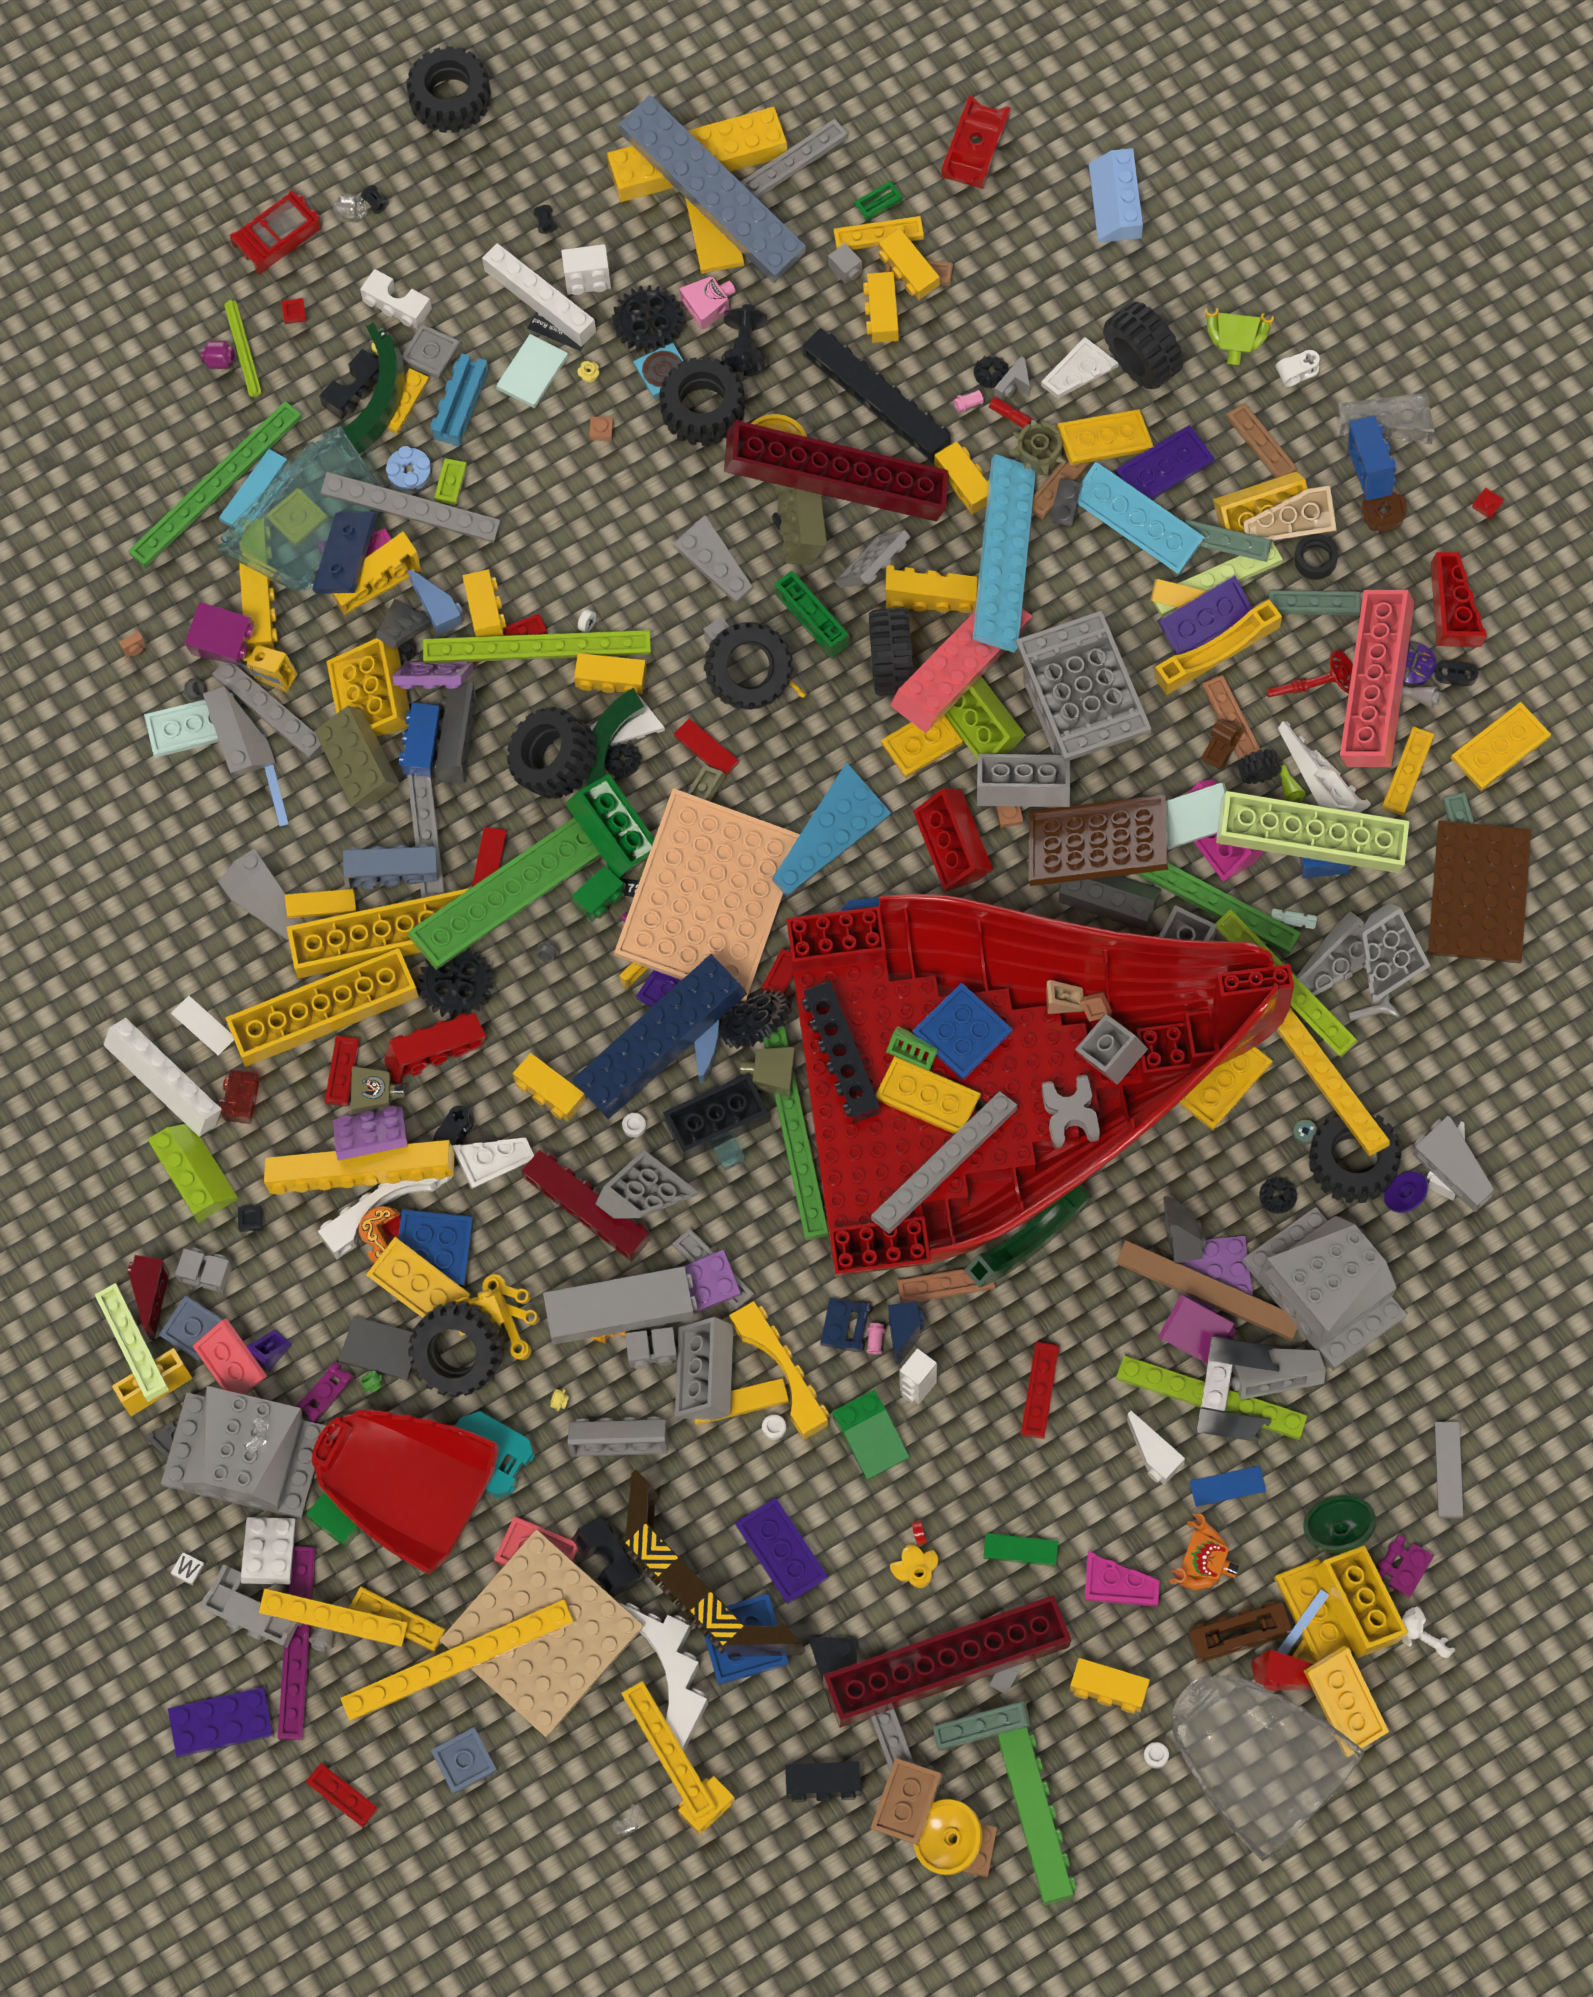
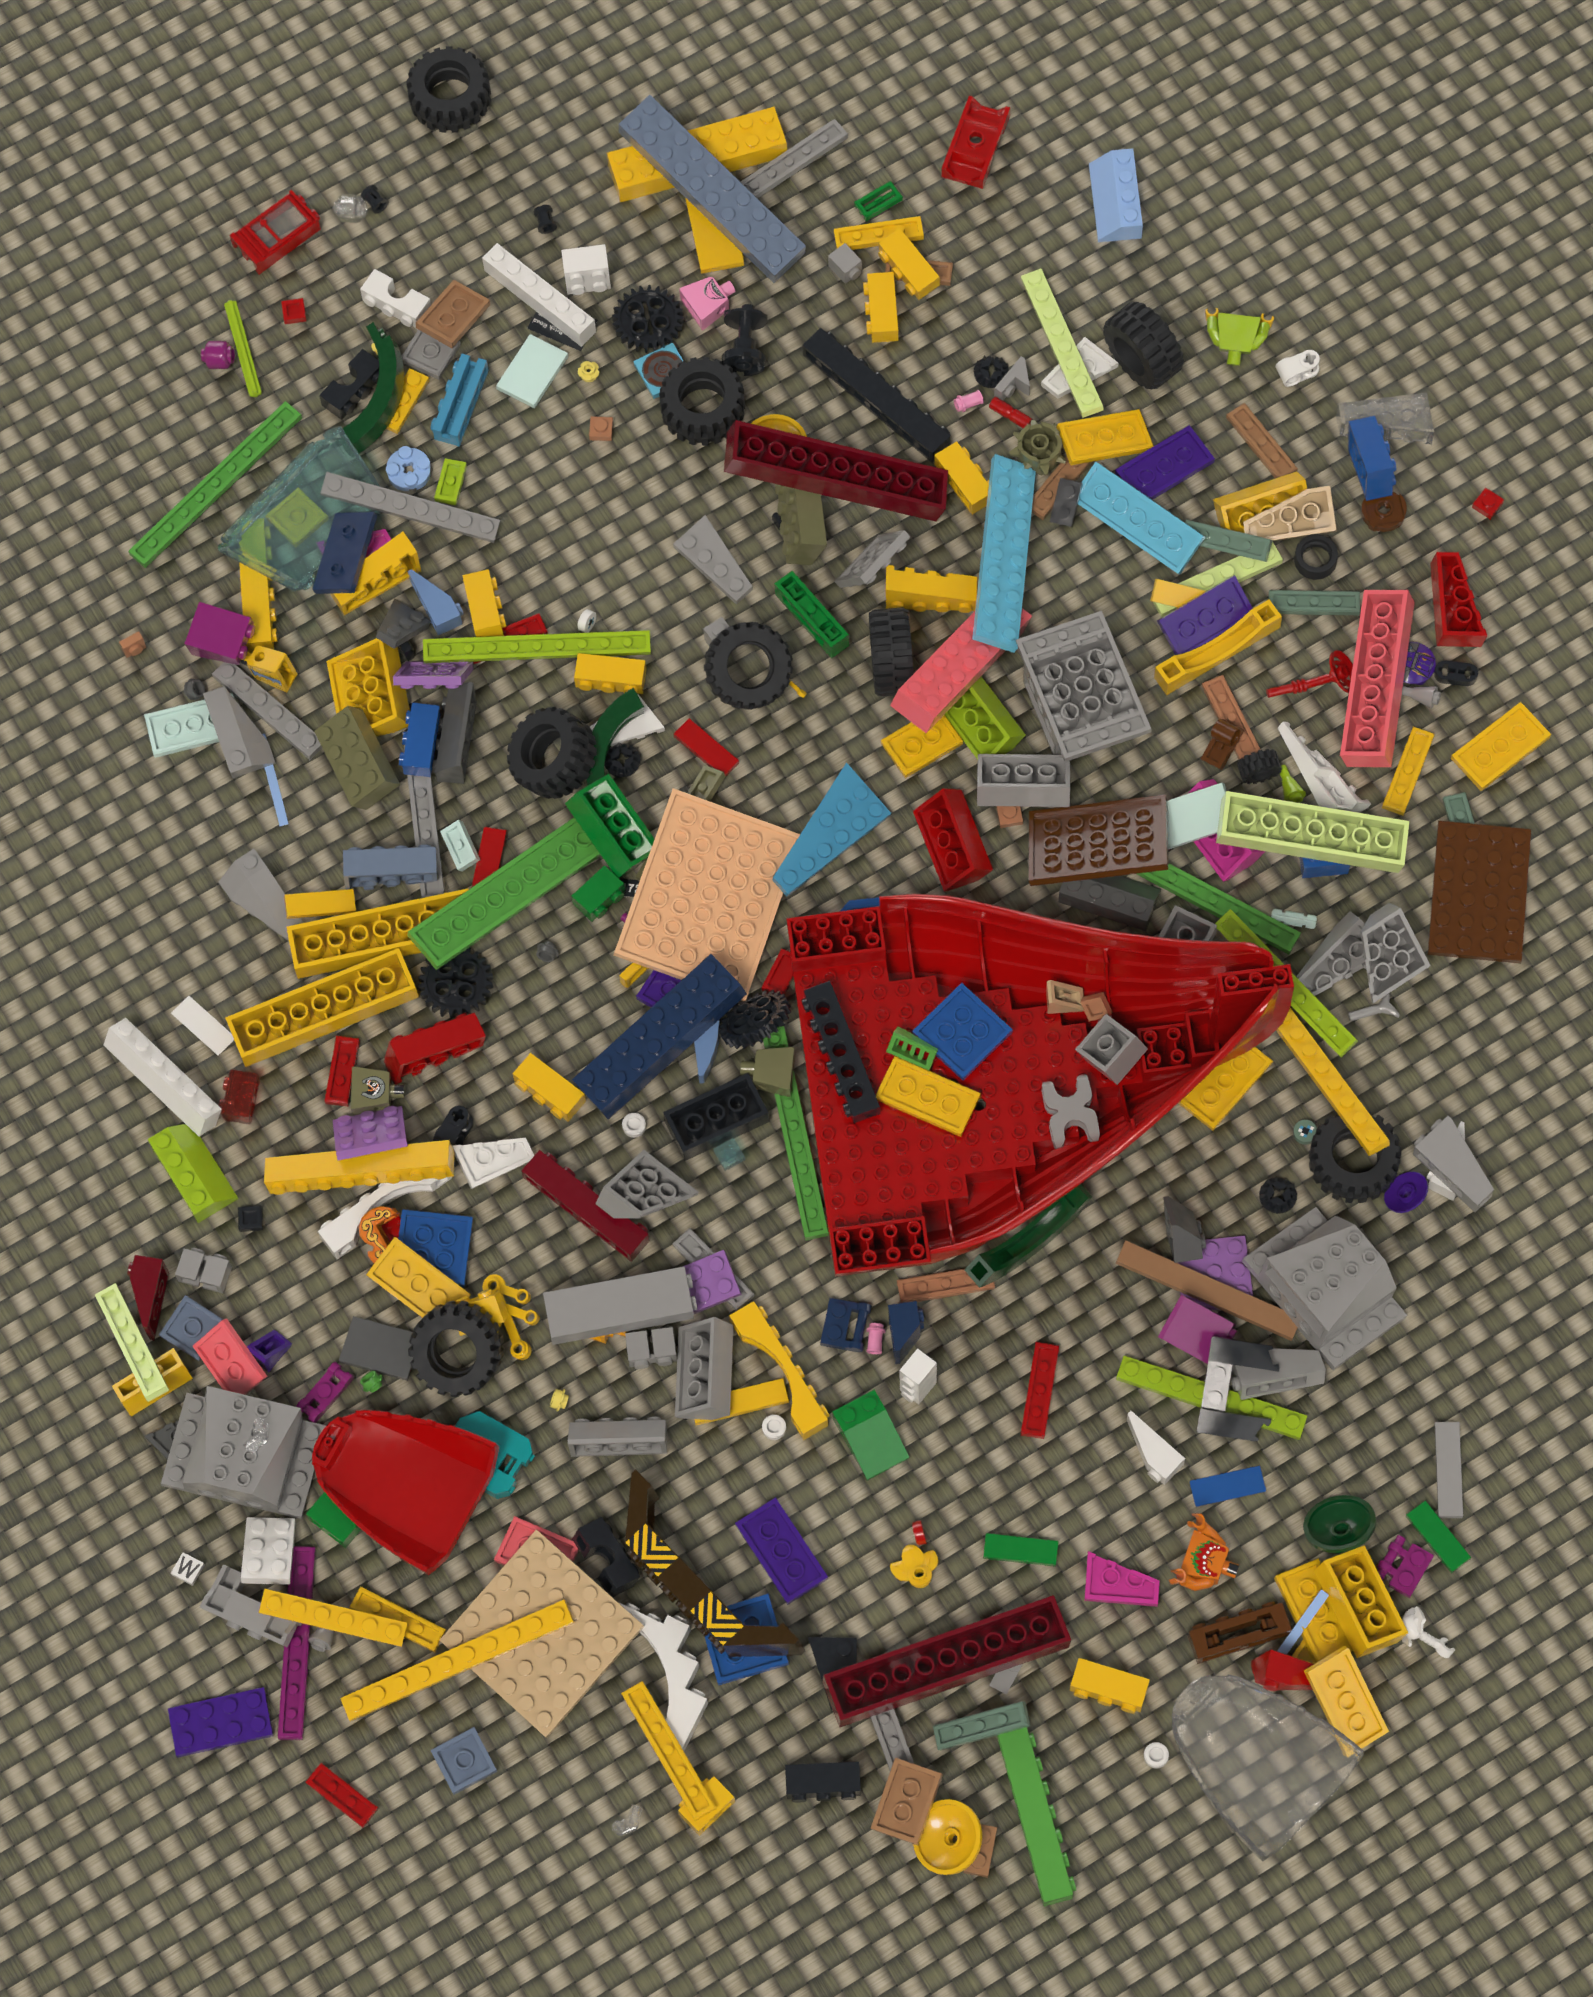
(260, 478): medium azure tile -> none
(452, 314): none -> medium nougat plate
(460, 845): none -> light aqua plate
(944, 1162): light grey plate -> none
(1062, 343): none -> yellowish green plate
(1438, 1537): none -> green tile

